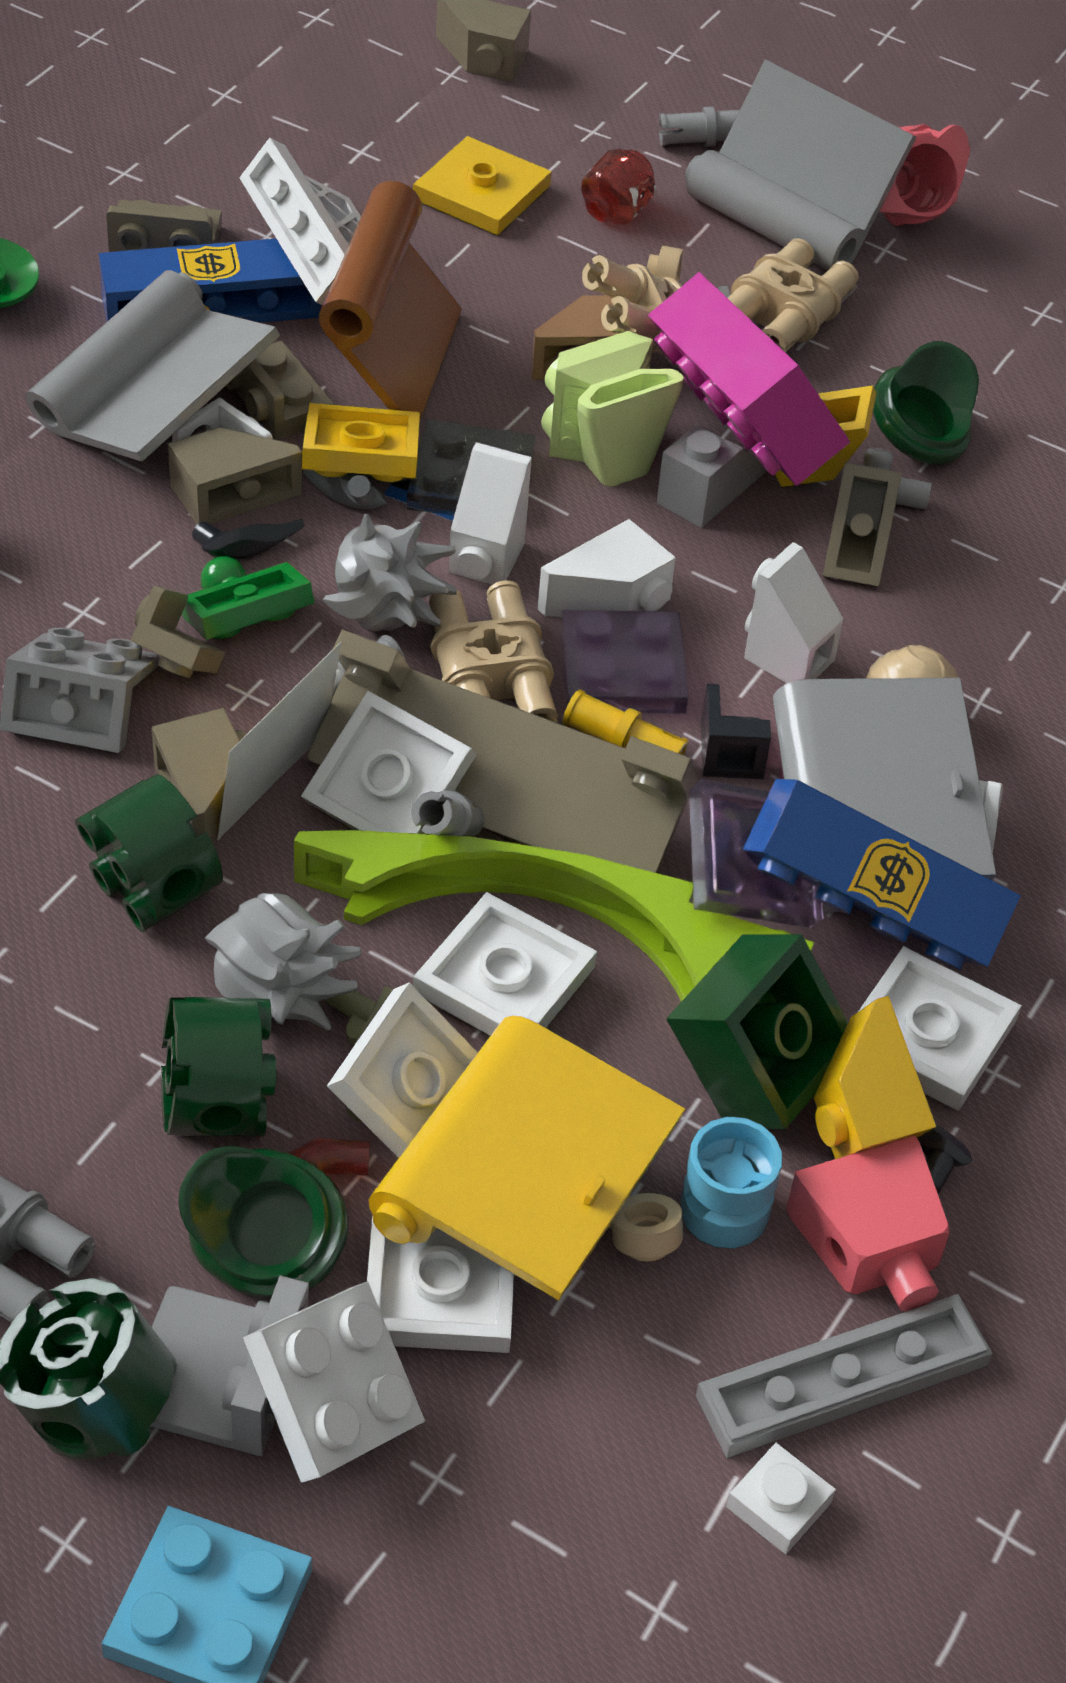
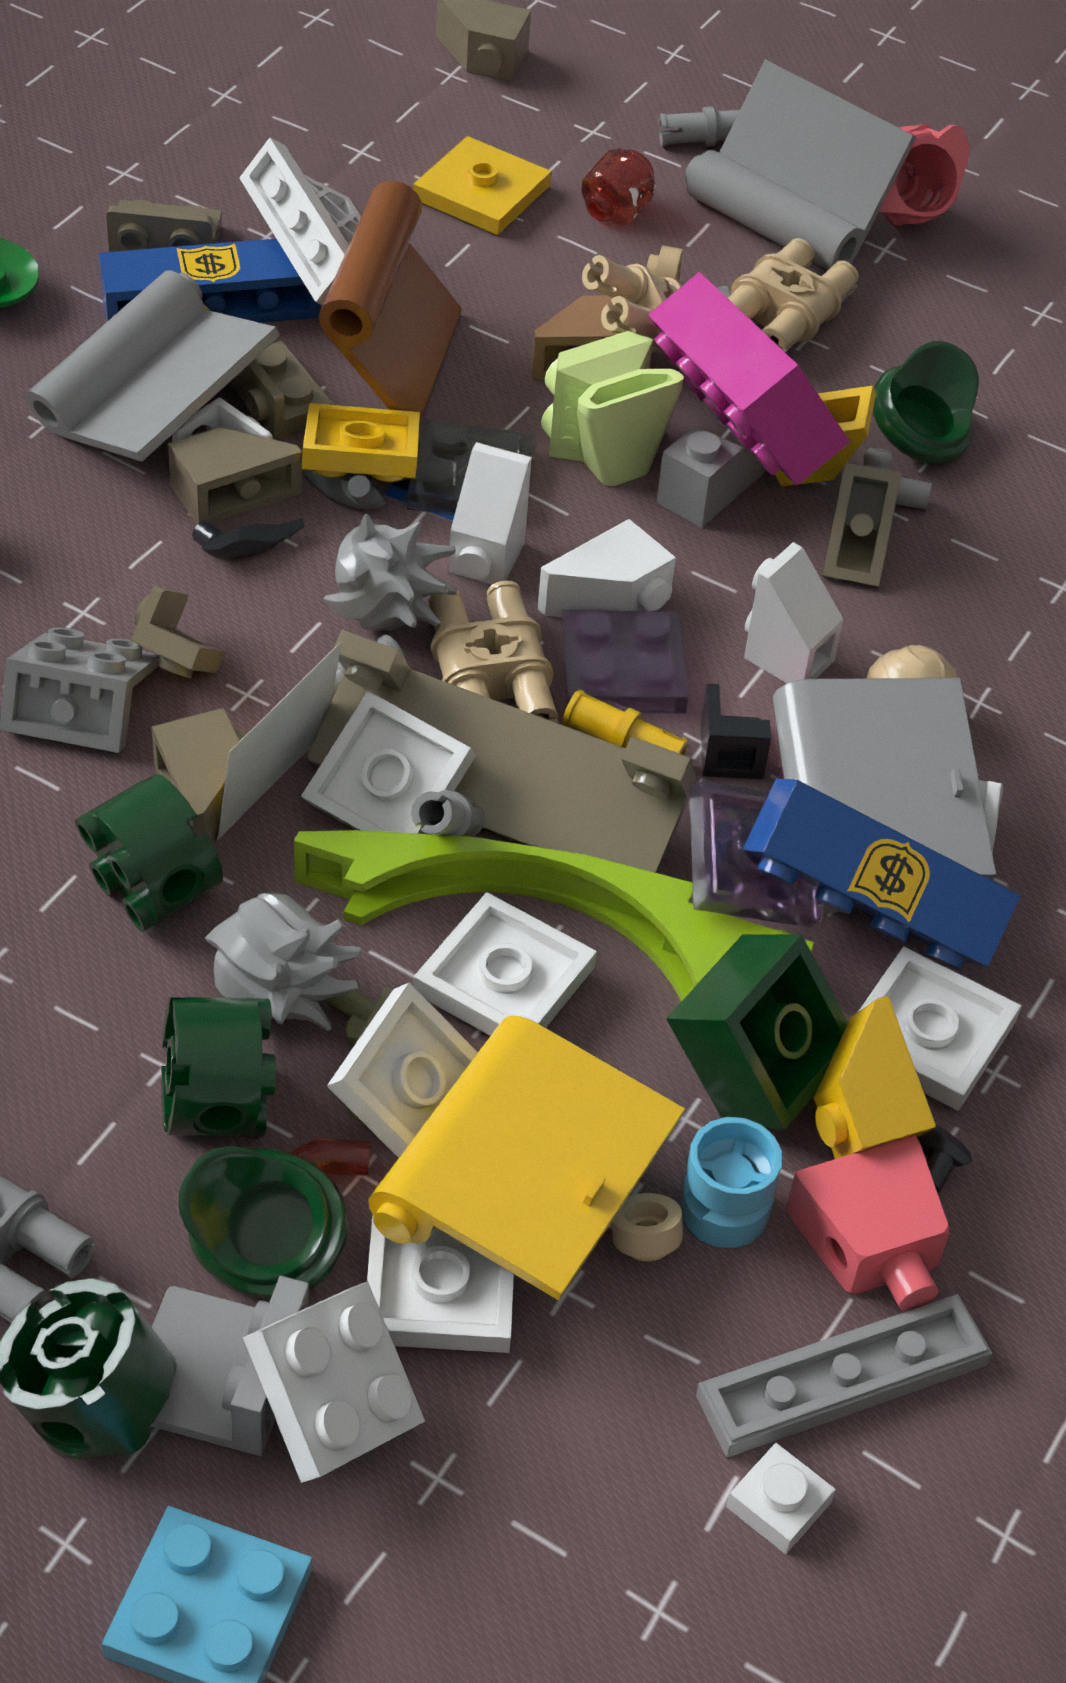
(238, 600): green plate -> none

